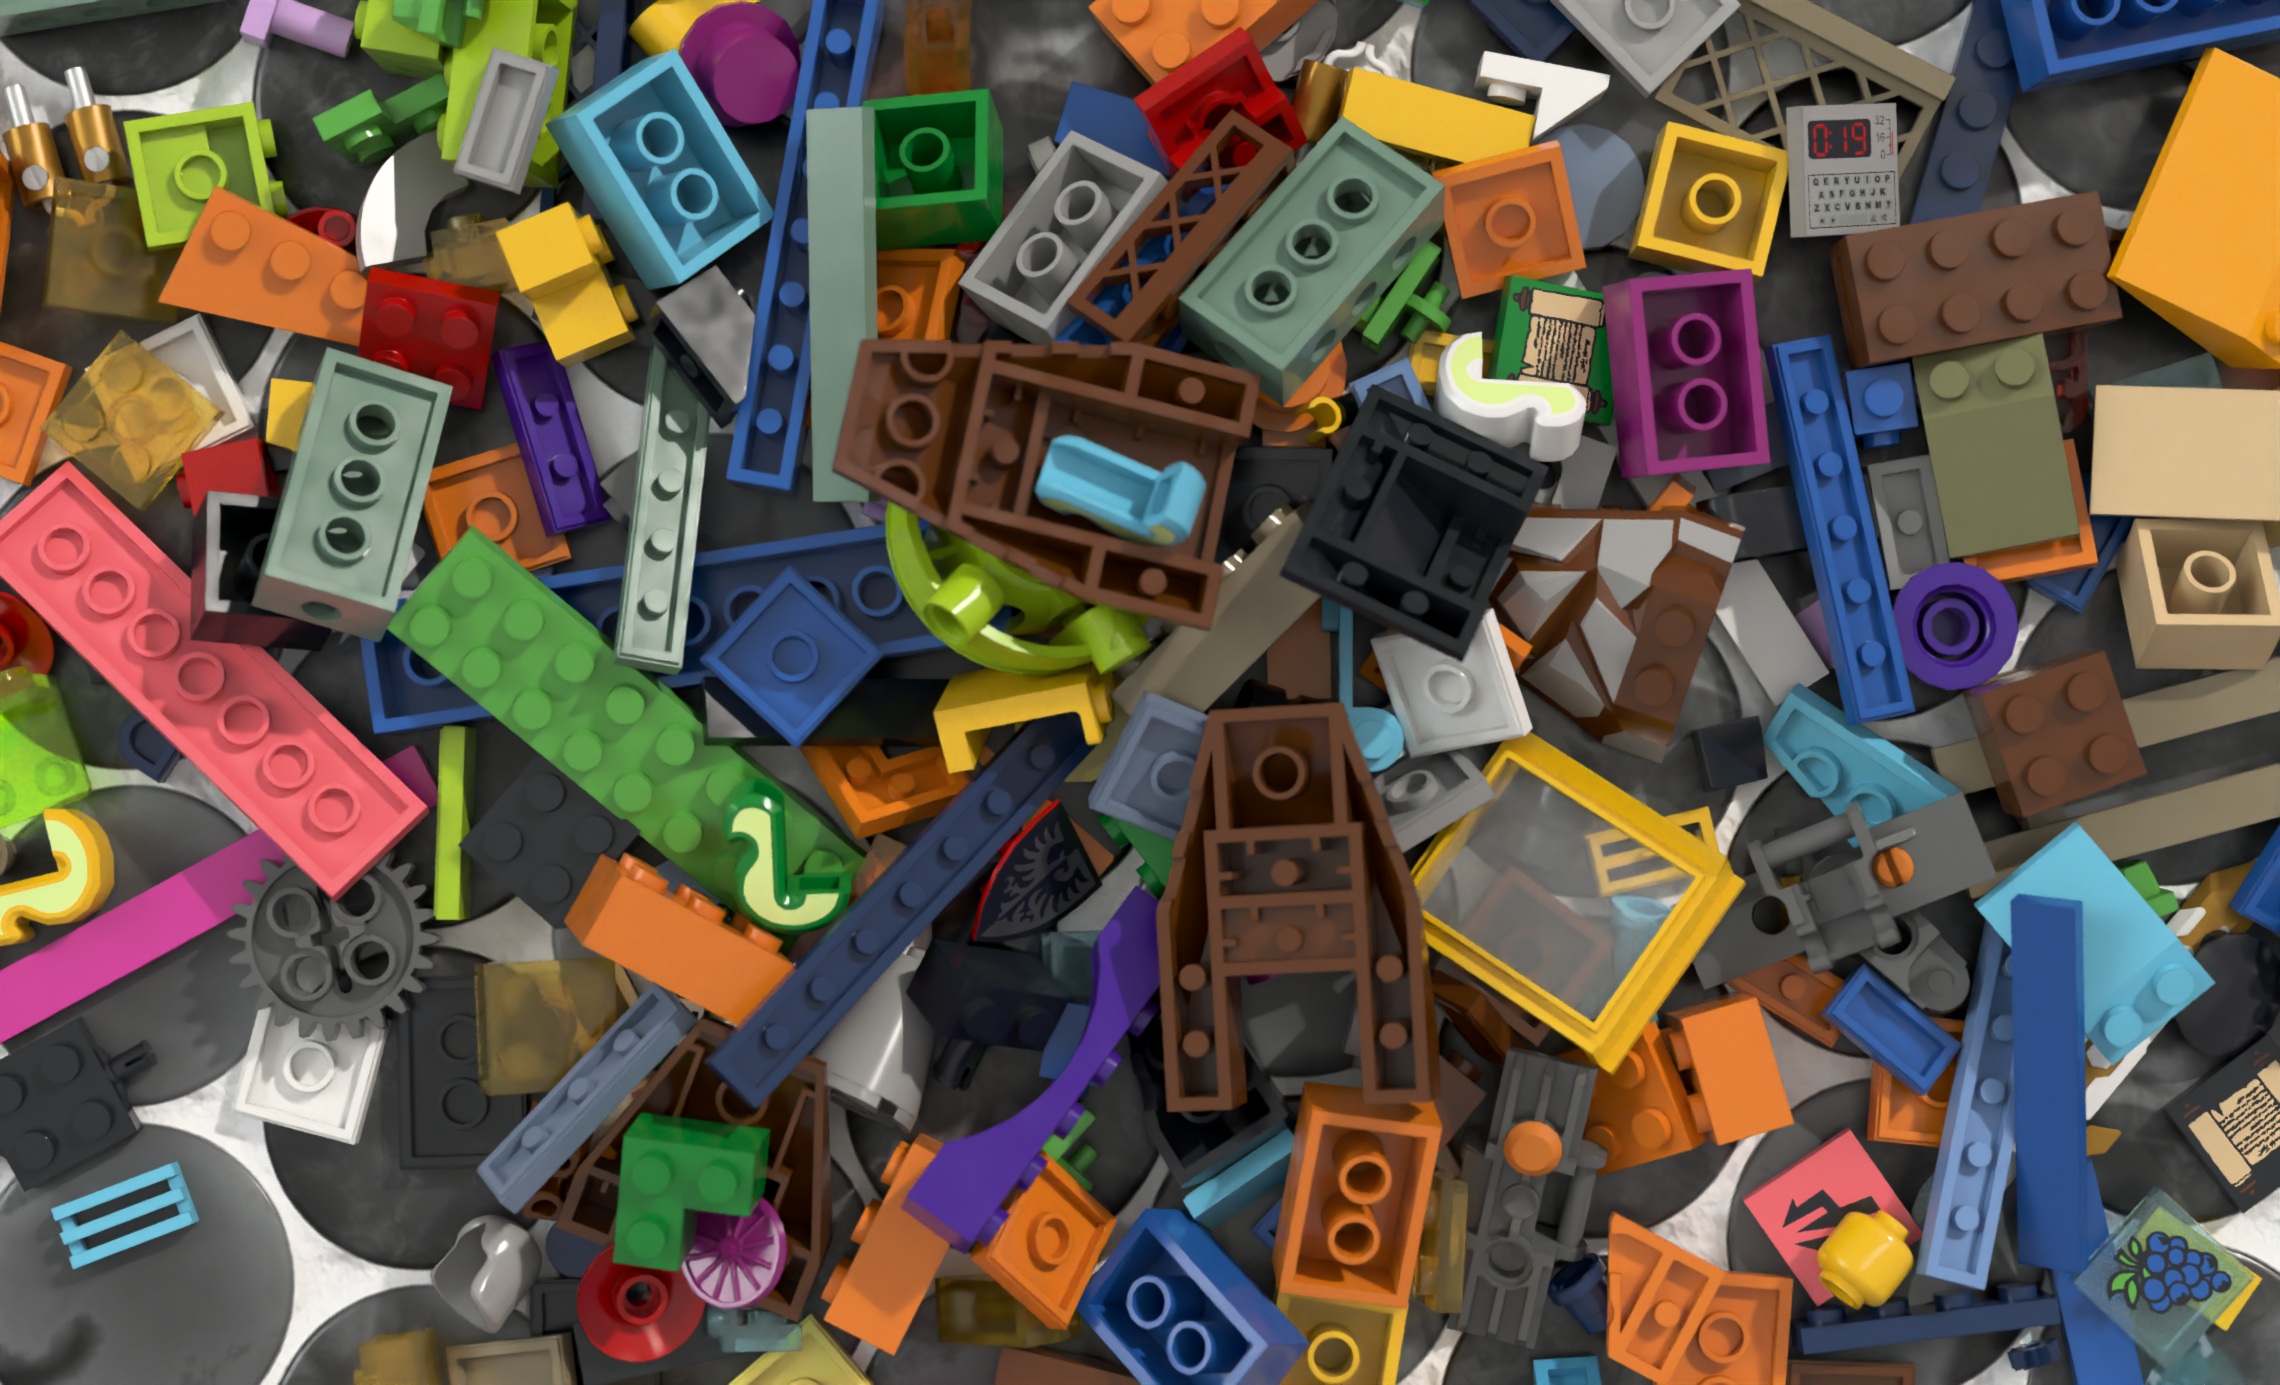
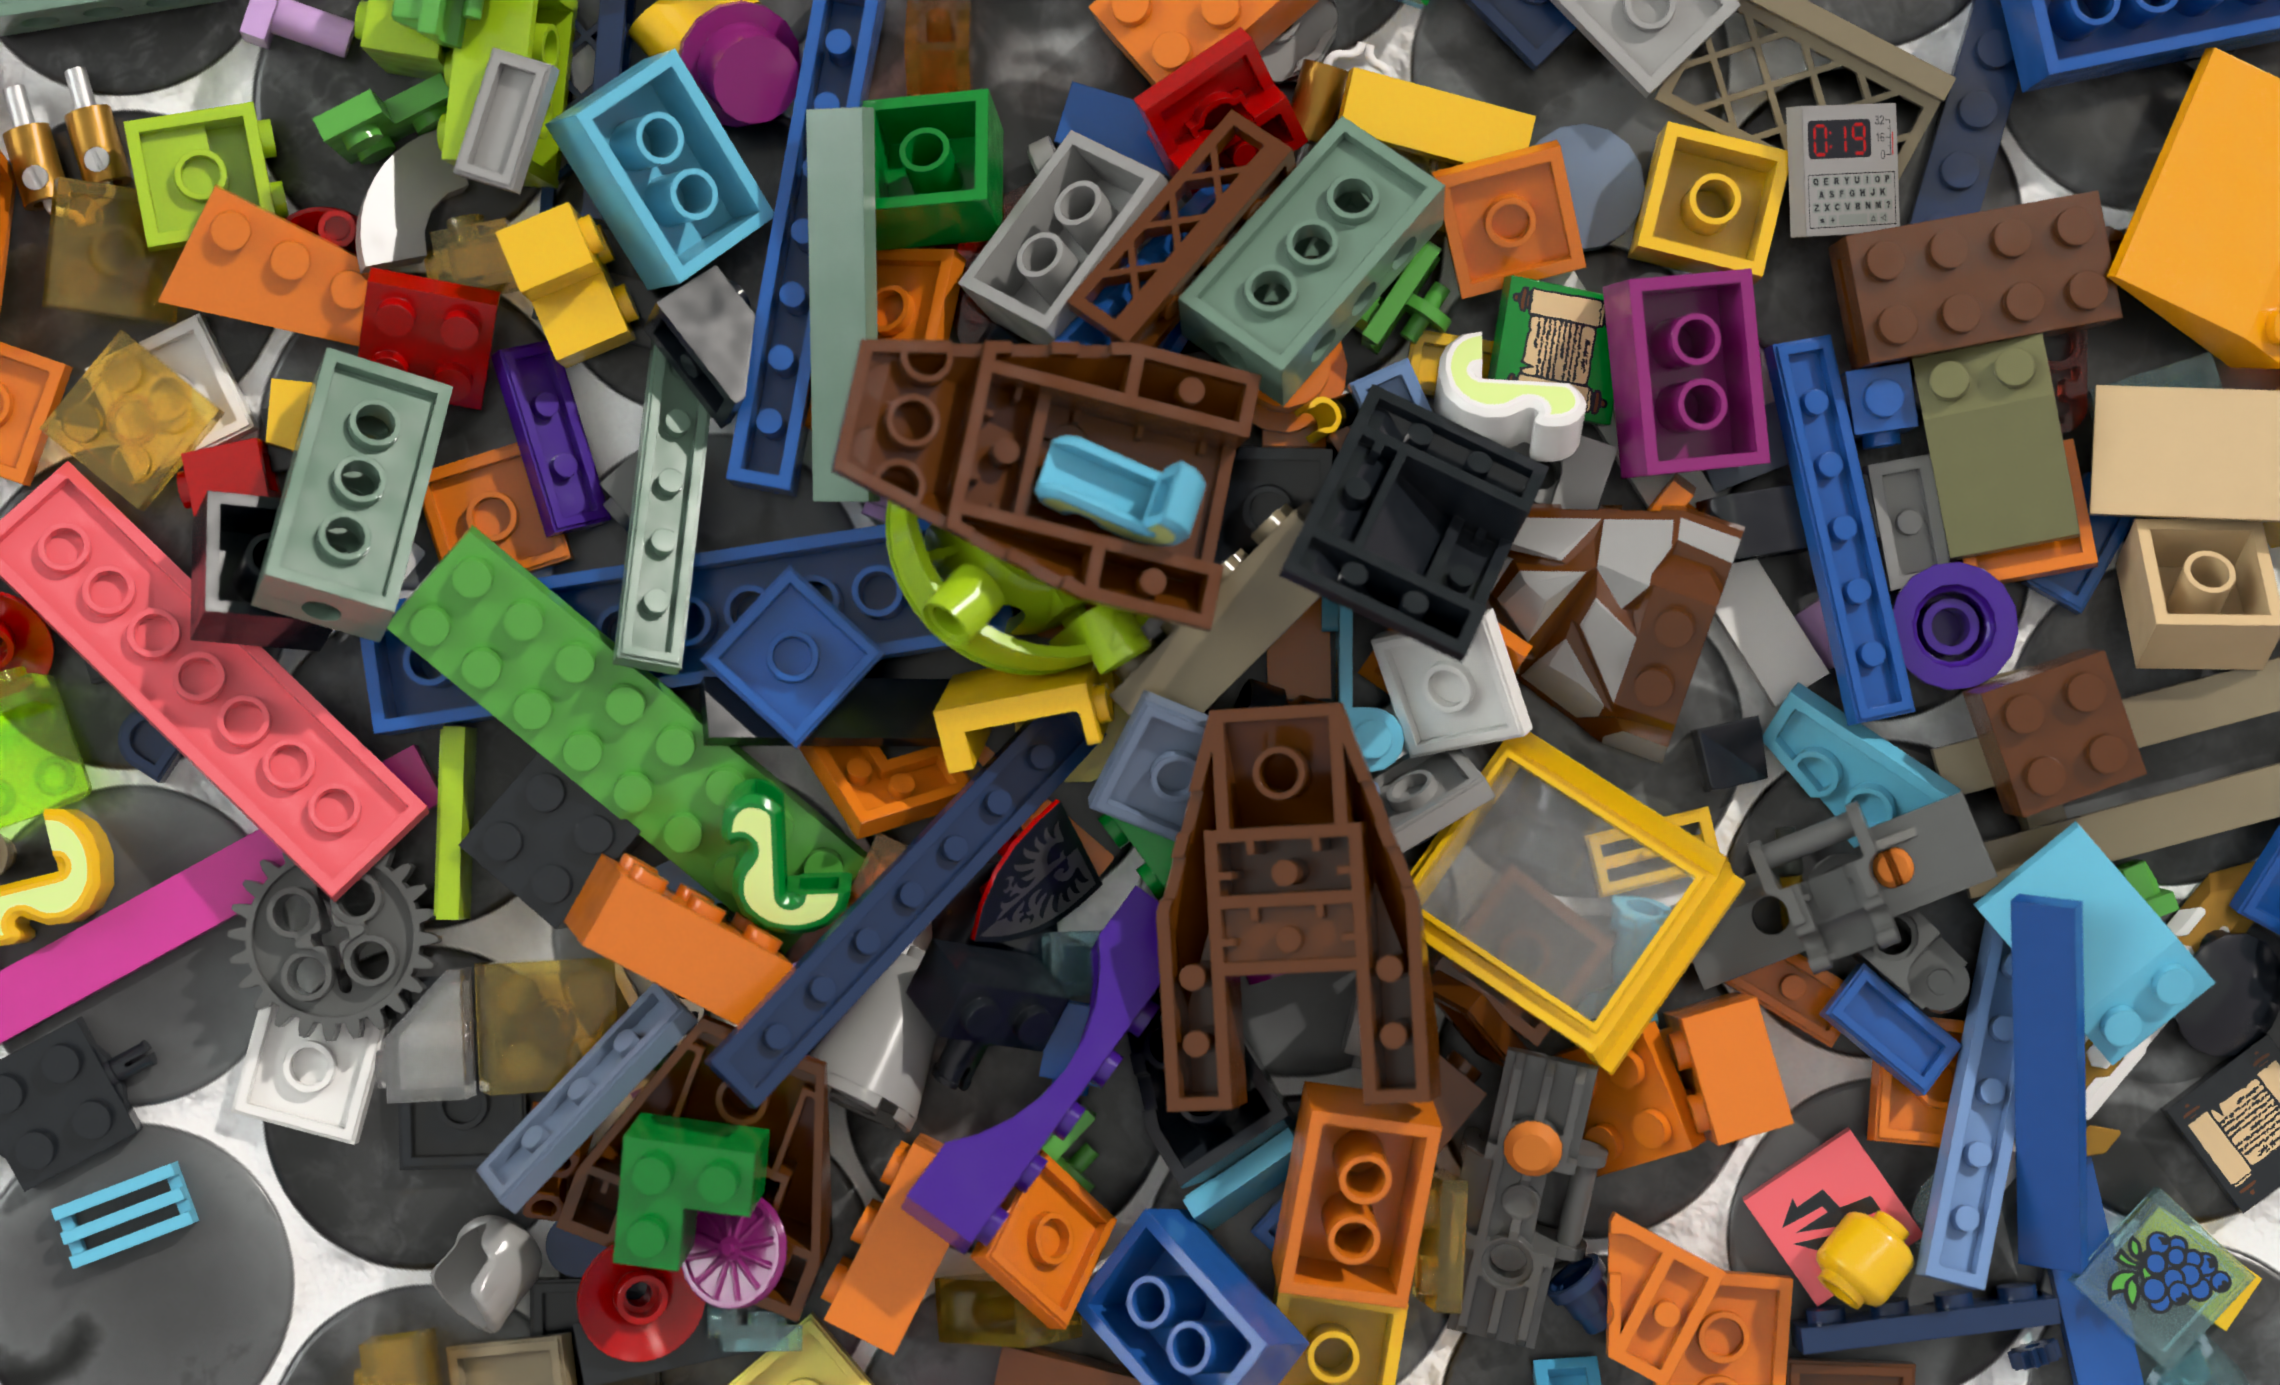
(432, 1046): none -> clear slope
(1558, 90): white slope -> none

